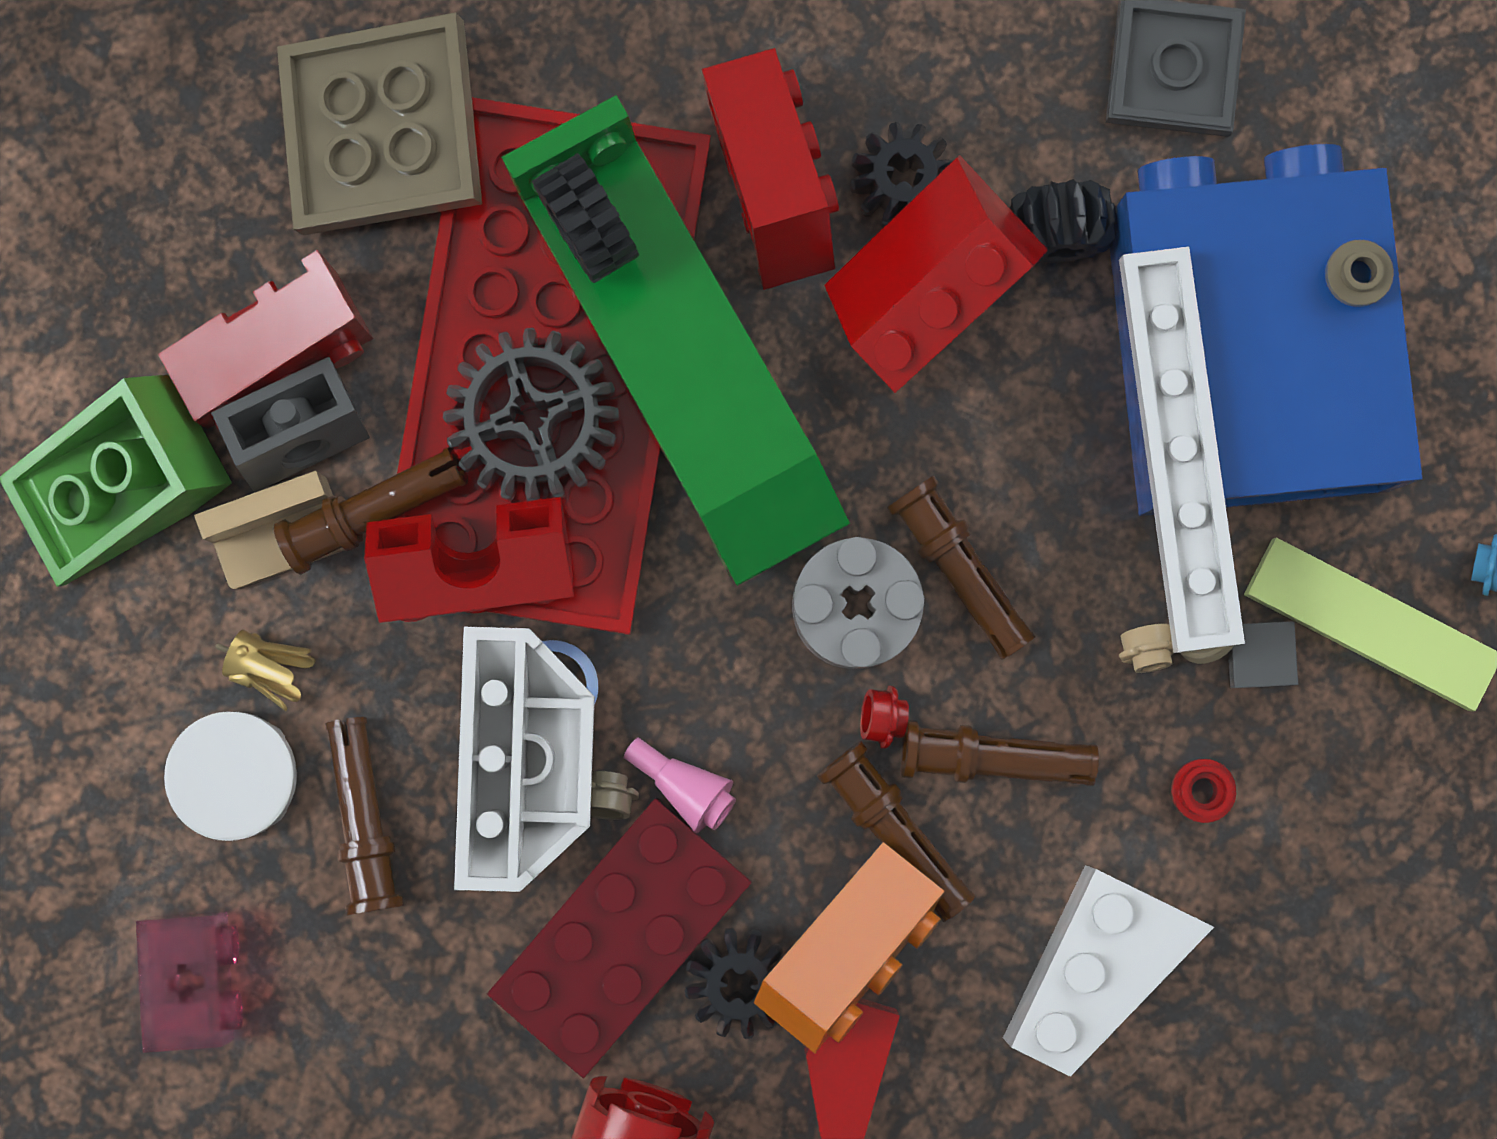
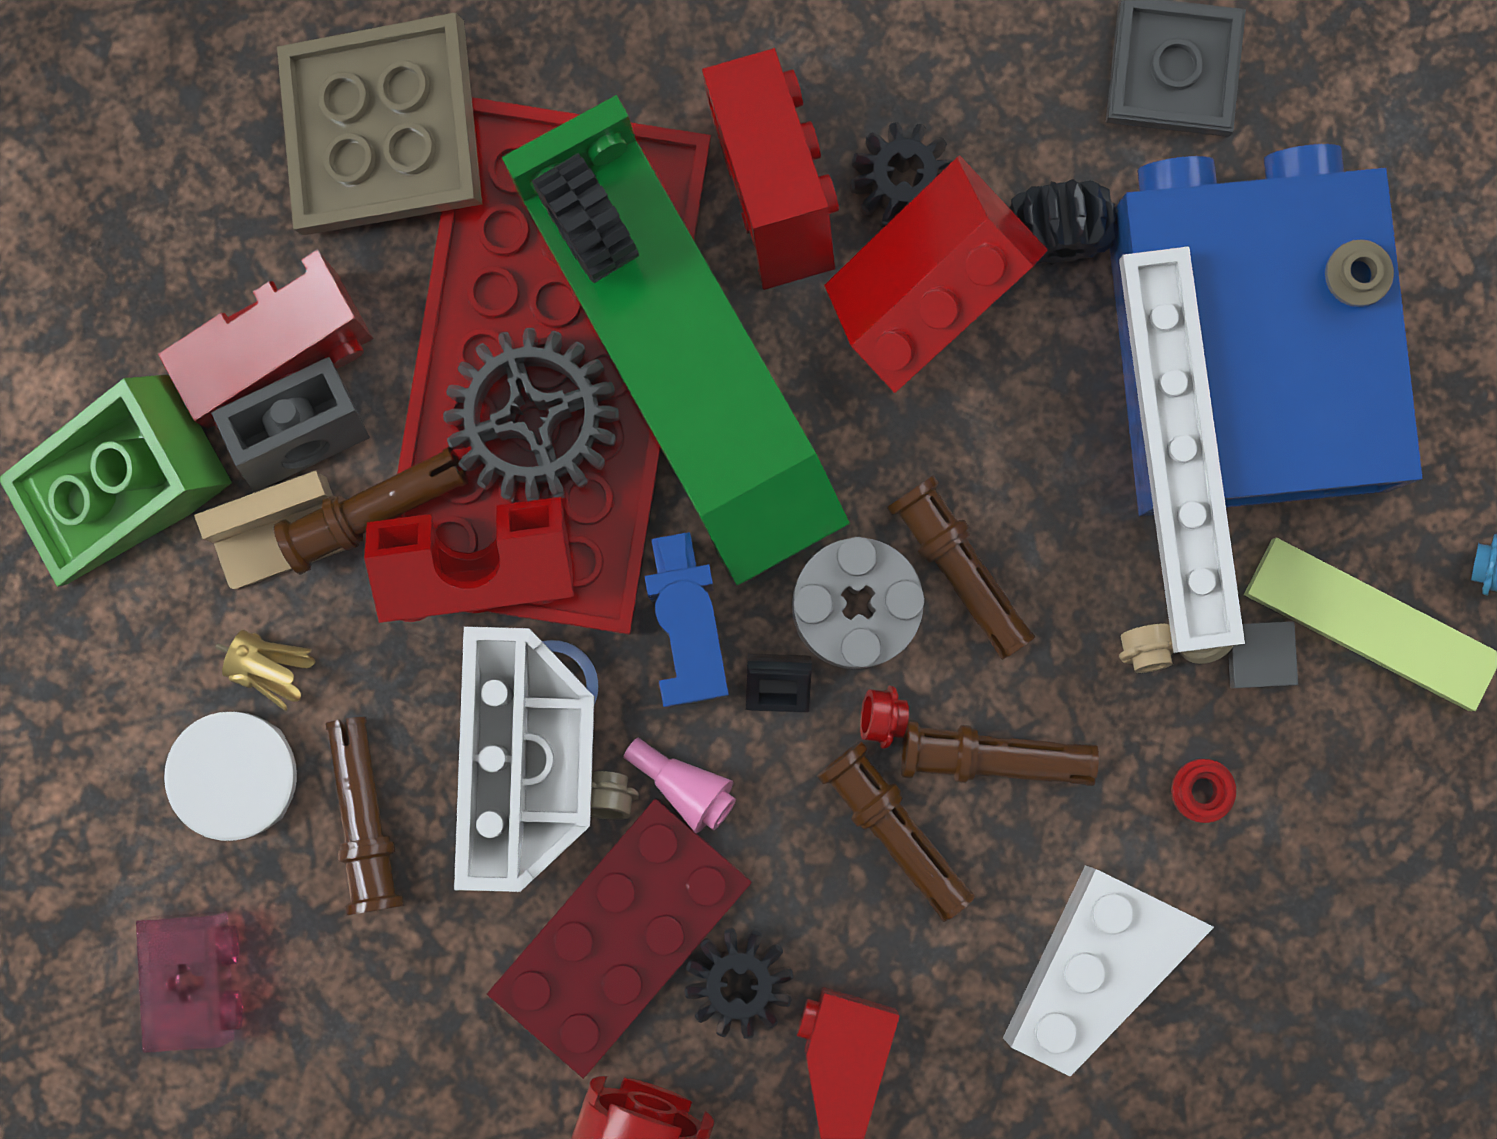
(689, 621): none -> blue hips
(778, 682): none -> black slope
(851, 949): orange brick -> none

